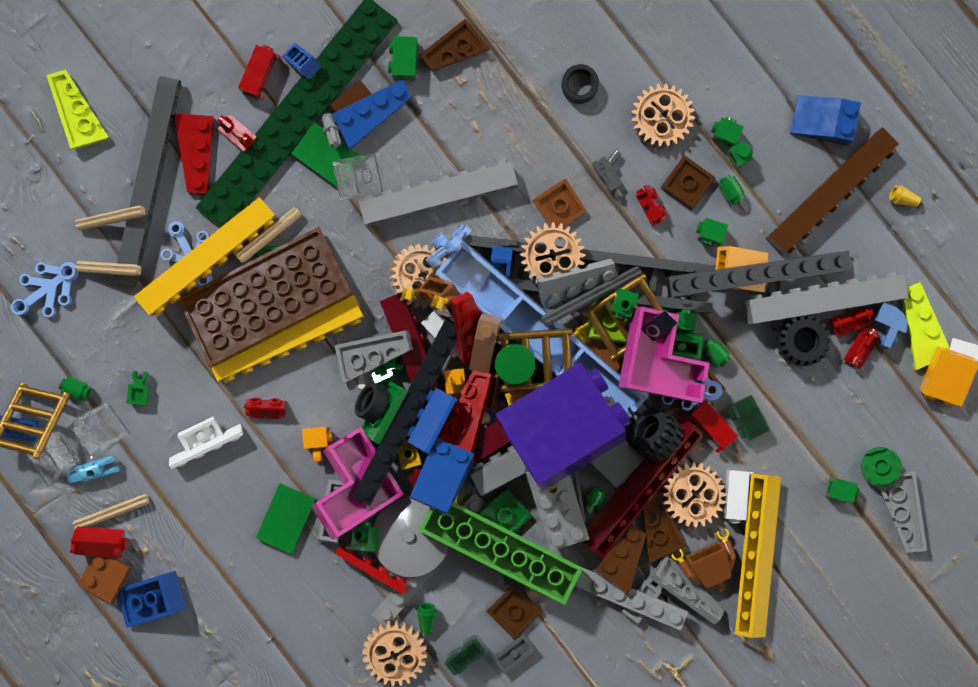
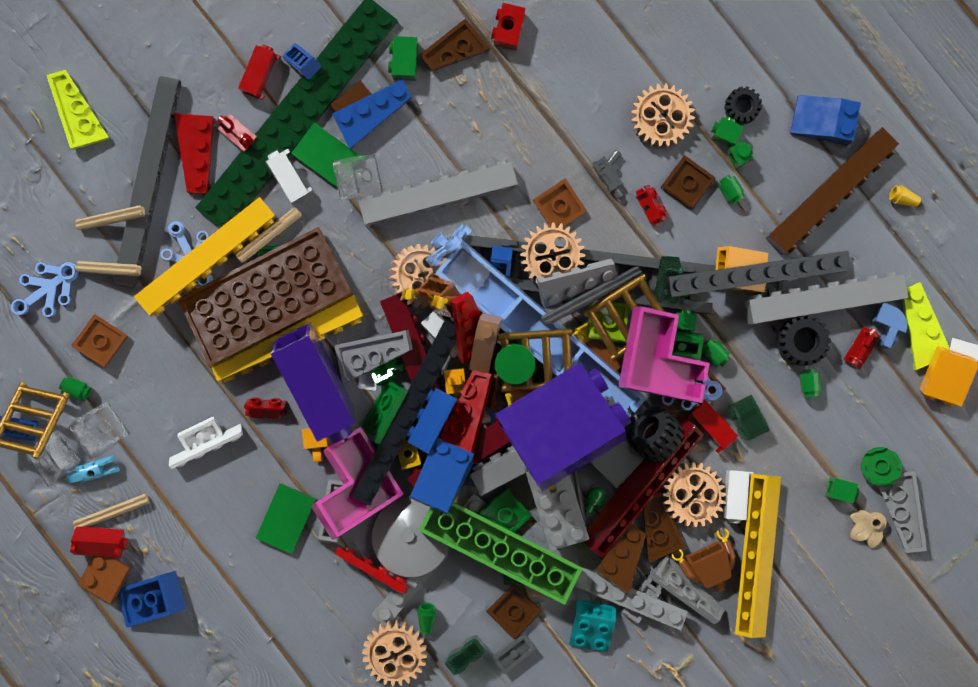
(99, 341): none -> dark orange plate
(138, 392): green plate -> none
(286, 175): none -> white brick
(314, 383): none -> dark purple brick
(331, 130): light grey axle -> none
(364, 537): green brick -> none
(371, 402): black tyre -> none
(508, 14): none -> red brick
(580, 68): black tyre -> none
(593, 625): none -> teal bracket
(623, 303): green brick -> none
(659, 325): black sticker -> none
(668, 267): none -> clear green brick
(711, 232): green brick -> none
(743, 93): none -> black tyre
(810, 383): none -> green brick
(852, 321): red hinge -> none
(865, 529): none -> tan plate

